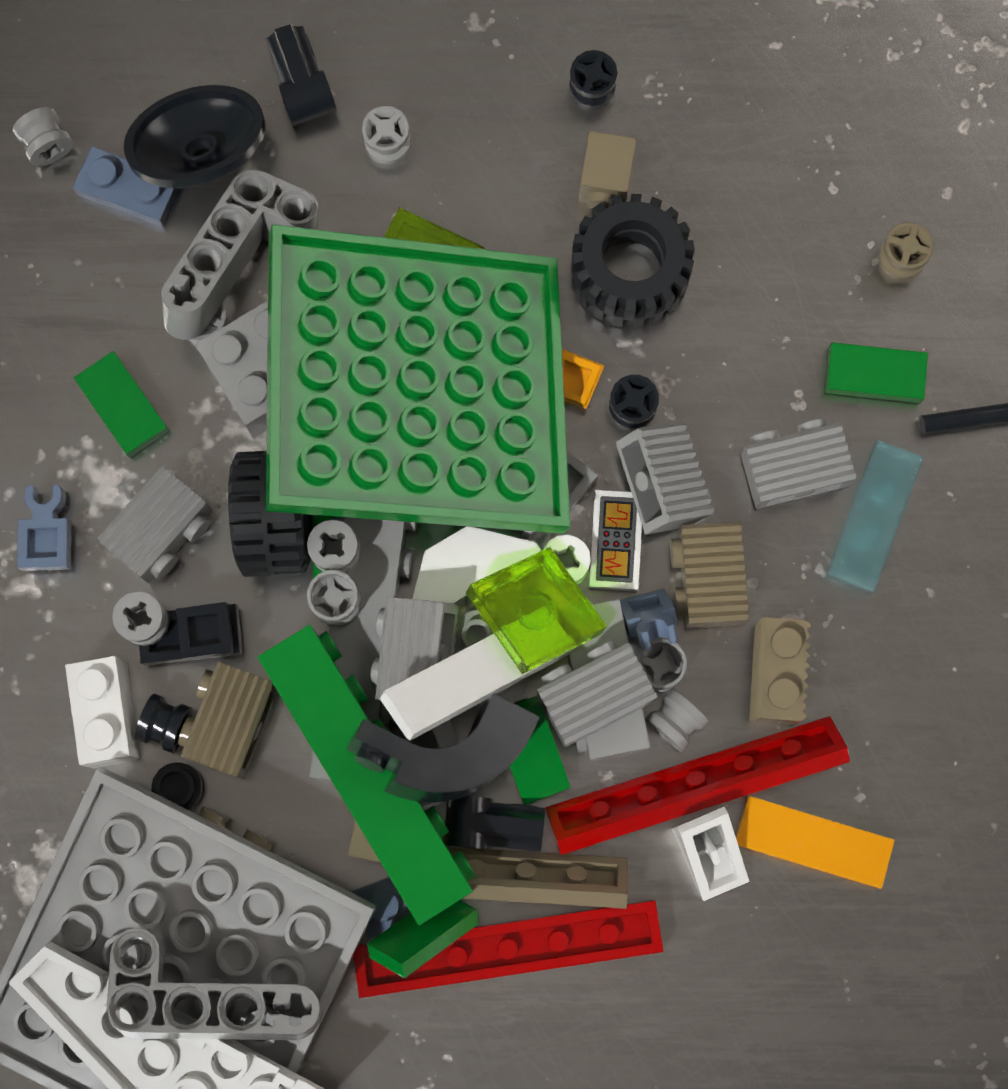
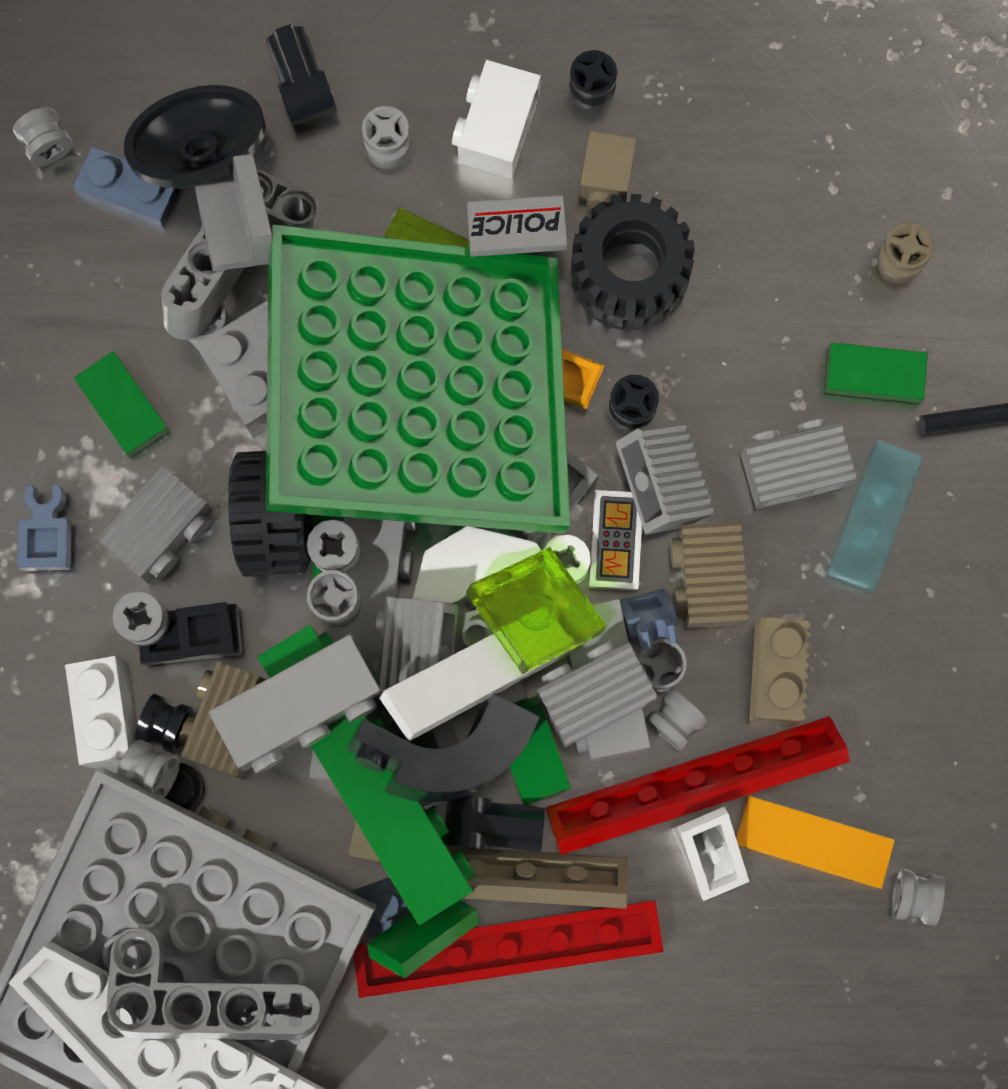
(148, 768): none -> light grey wheel
(235, 218): none -> light grey panel
(297, 706): none -> light grey brick
(498, 118): none -> white brick
(517, 226): none -> light grey panel
(918, 897): none -> light grey wheel

